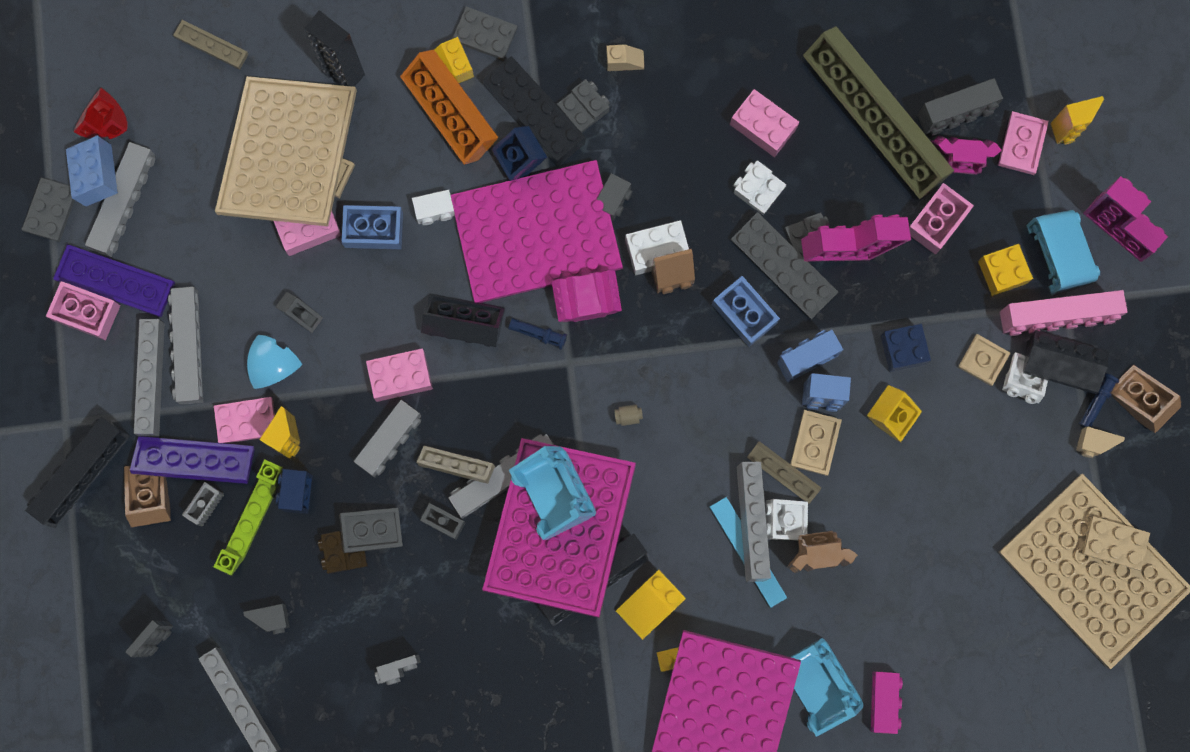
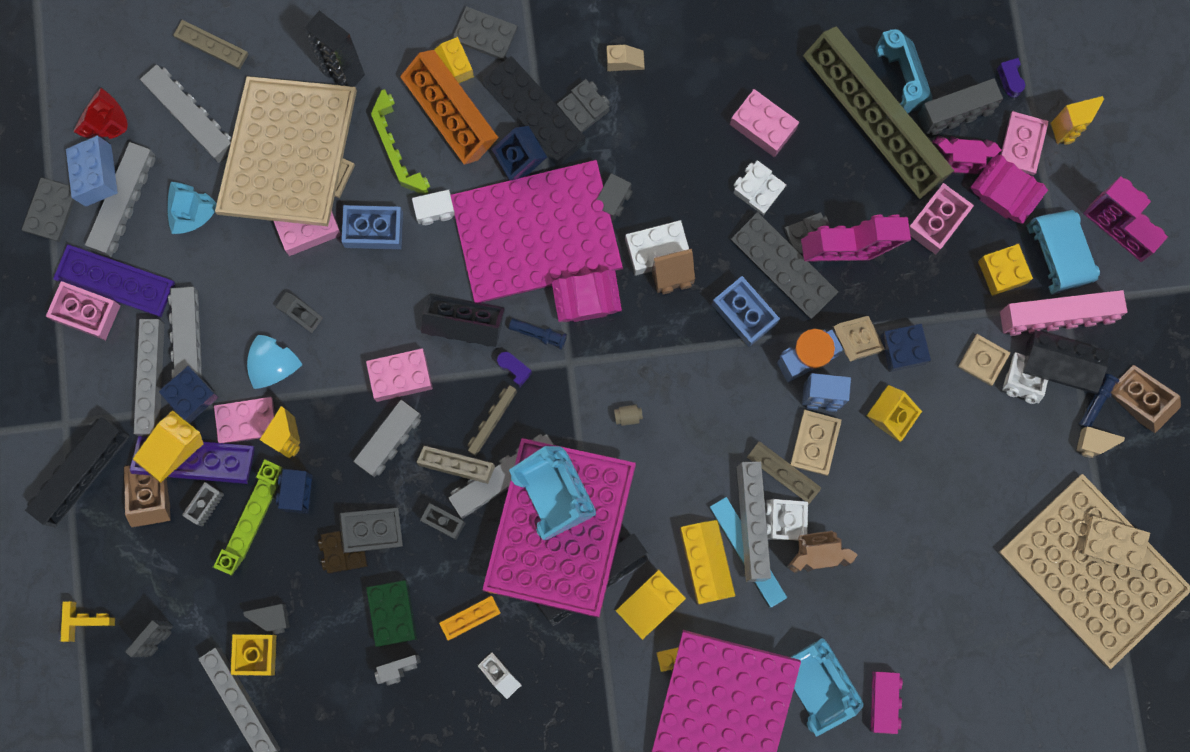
(70, 620): none -> yellow bracket
(168, 446): none -> yellow slope
(187, 113): none -> light grey brick
(187, 208): none -> medium azure brick
(188, 394): none -> dark blue brick
(253, 654): none -> yellow slope
(383, 107): none -> lime slope
(391, 613): none -> dark green brick
(470, 618): none -> light orange plate
(495, 414): none -> dark tan plate
(499, 675): none -> white slope
(511, 364): none -> dark purple leg
(707, 562): none -> yellow slope
(815, 348): none -> orange tile
(859, 338): none -> tan plate
(900, 48): none -> medium azure windscreen
(1008, 189): none -> dark pink slope
(1010, 77): none -> dark purple leg

